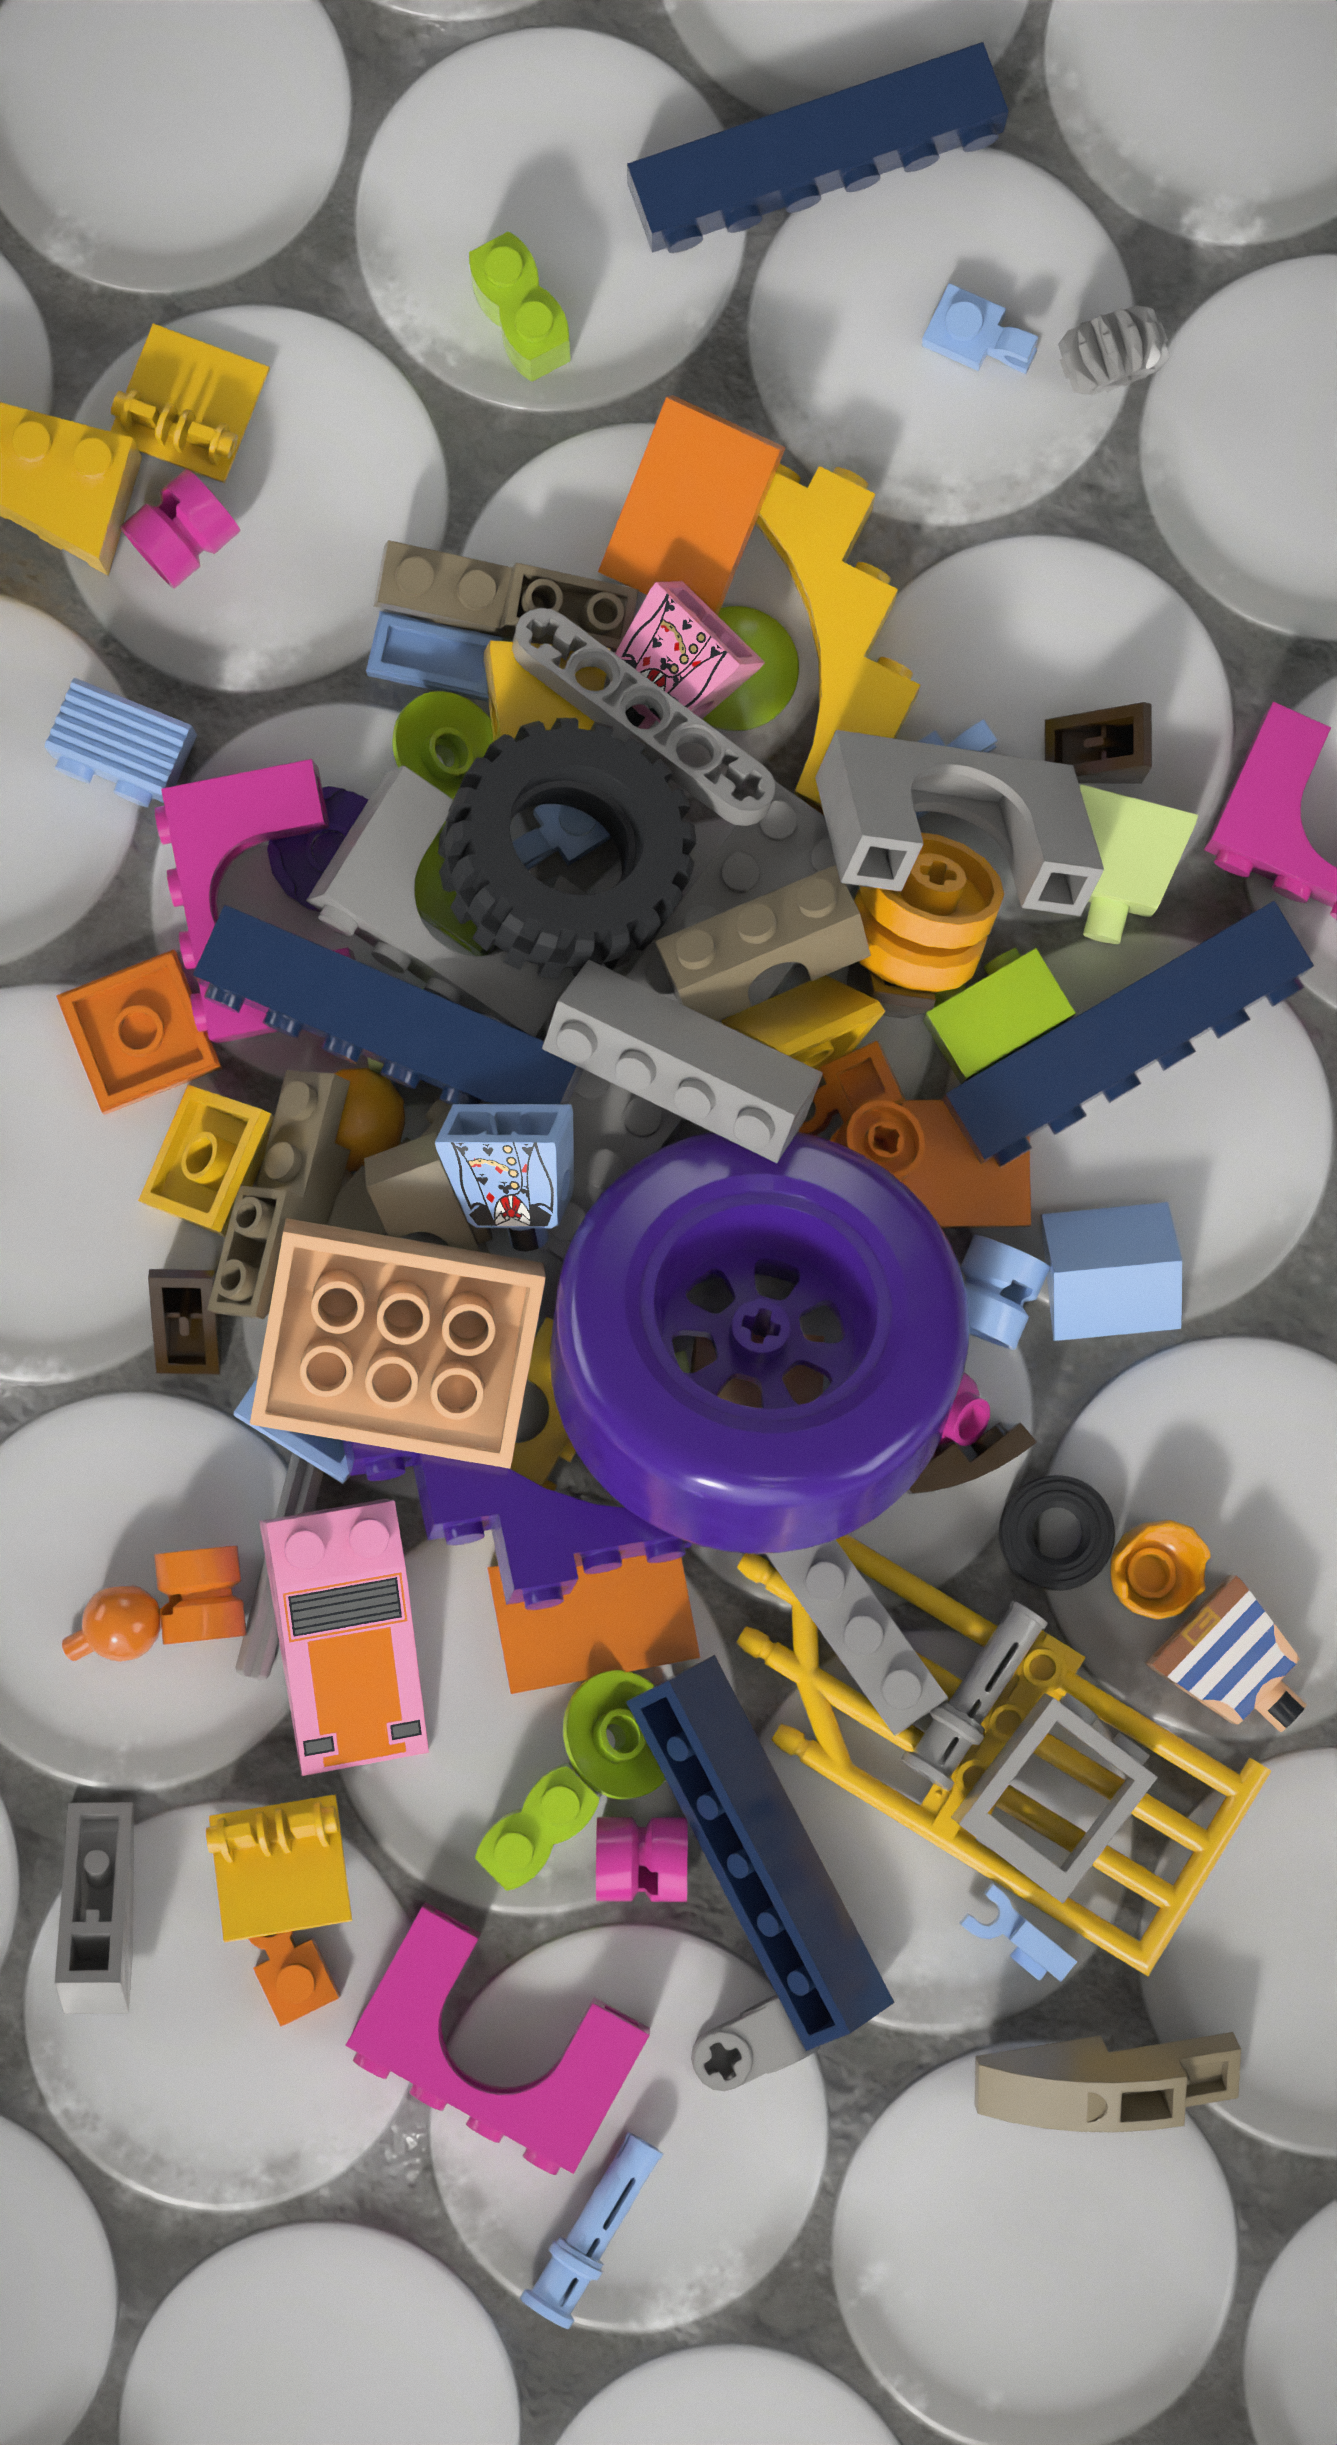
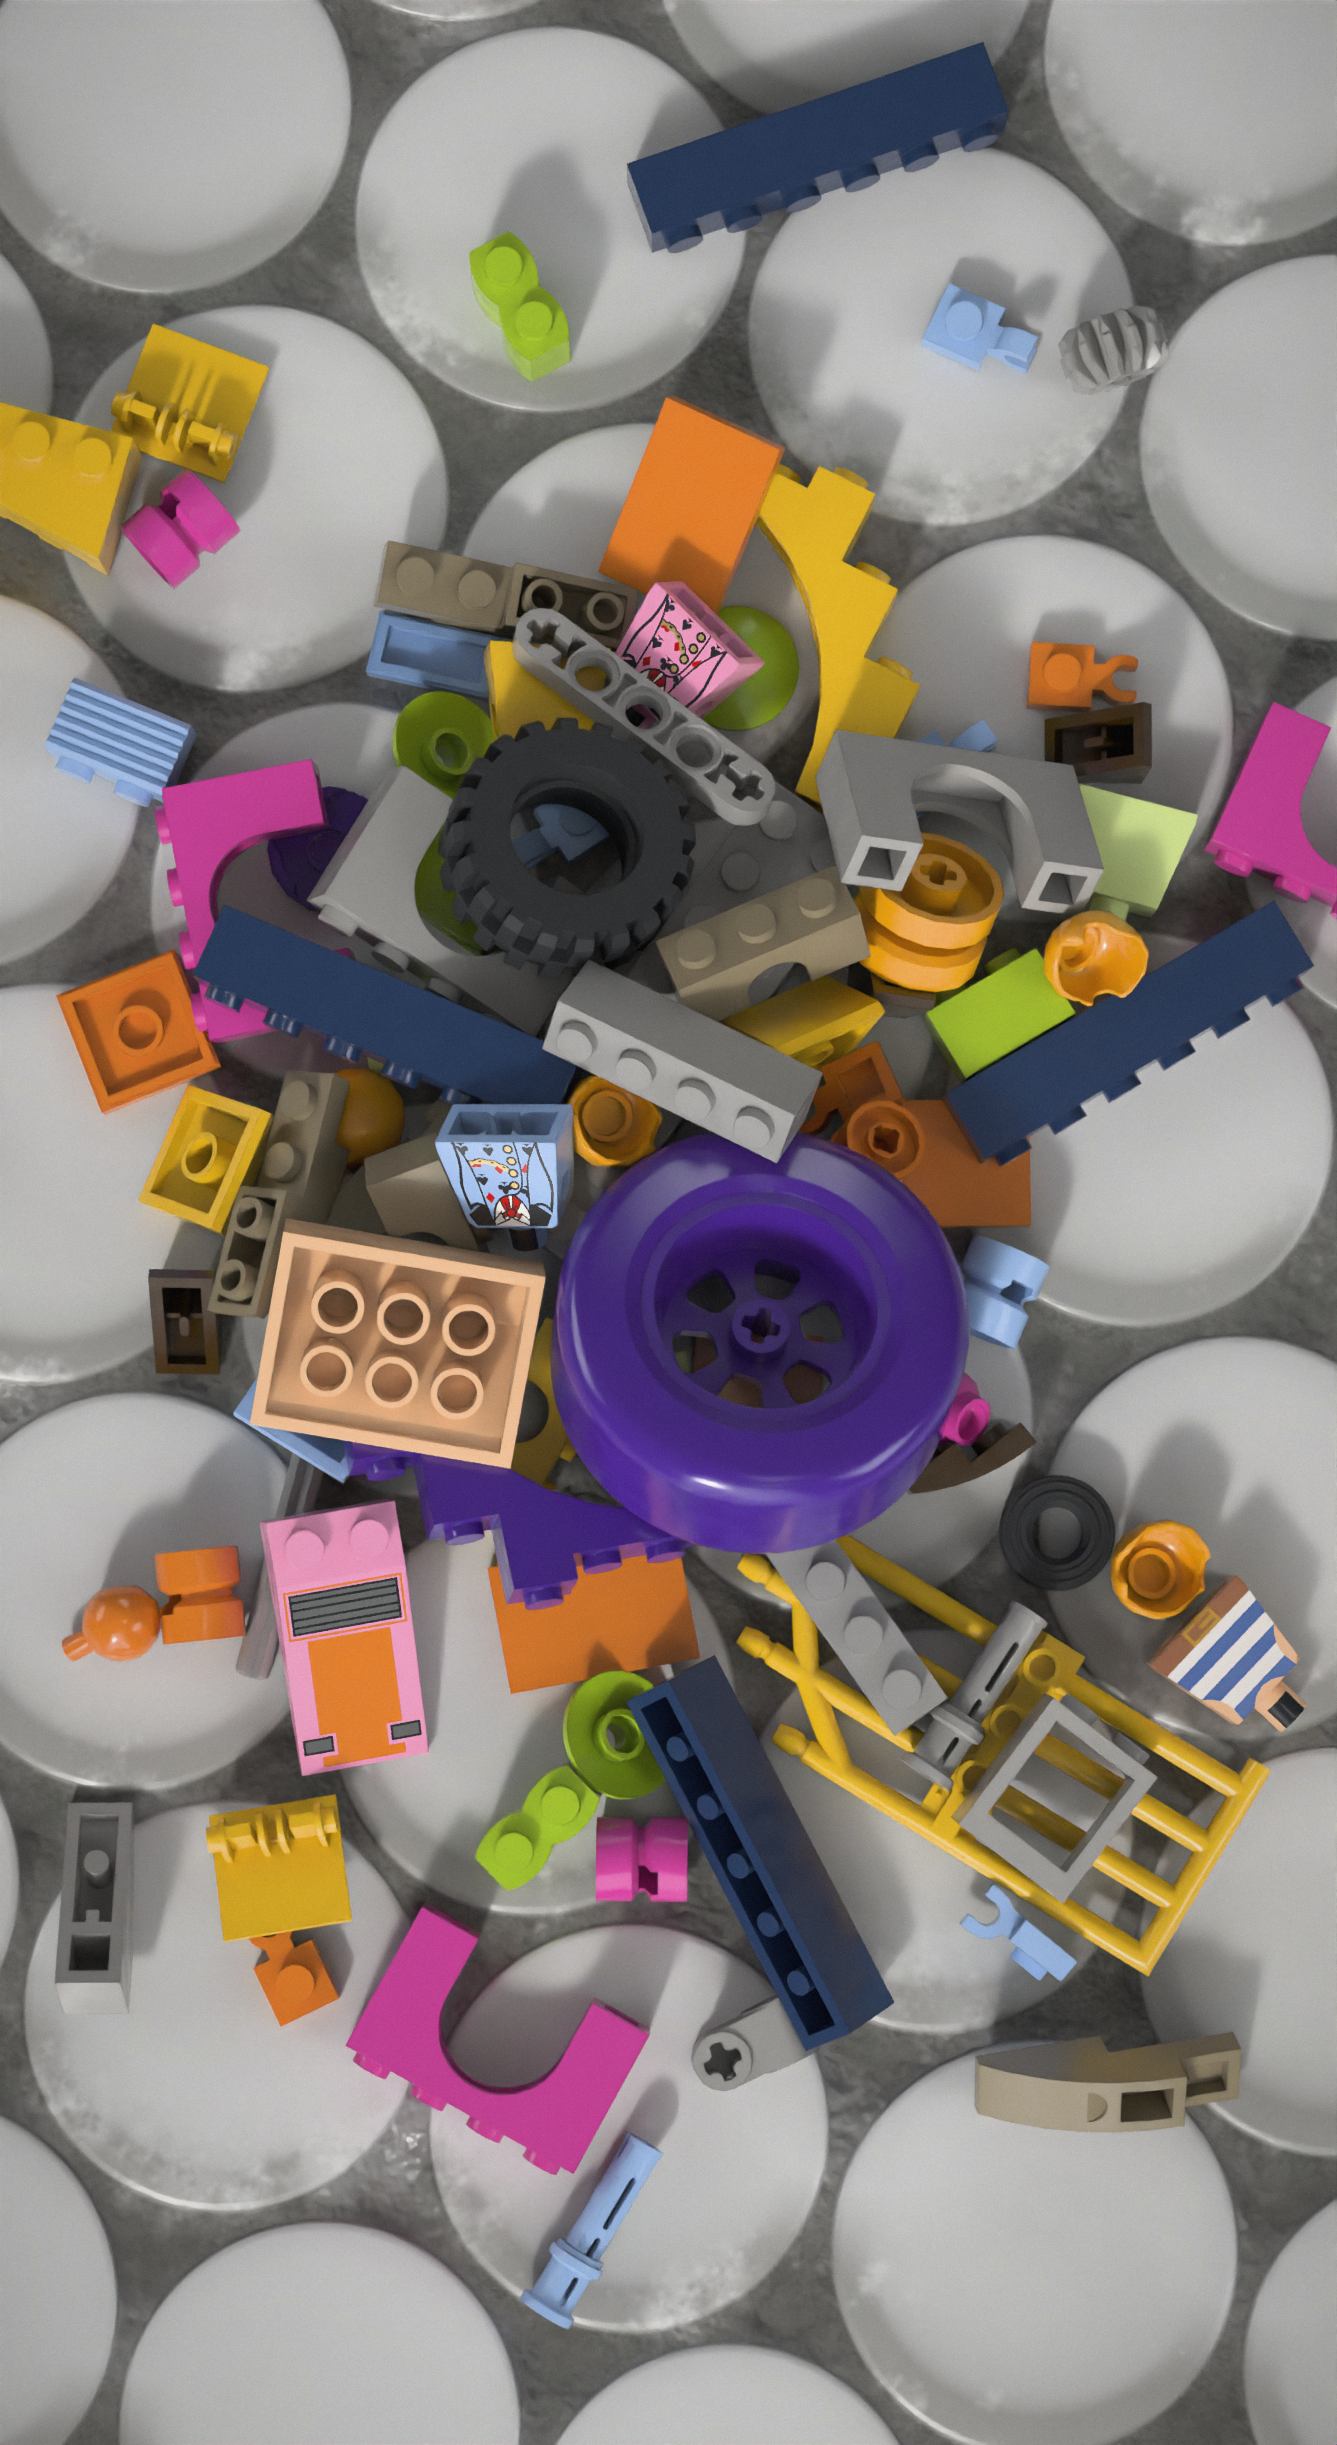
(611, 1123): none -> light orange hair
(1066, 677): none -> orange plate
(1094, 957): none -> light orange hair
(1112, 1271): light blue slope -> none

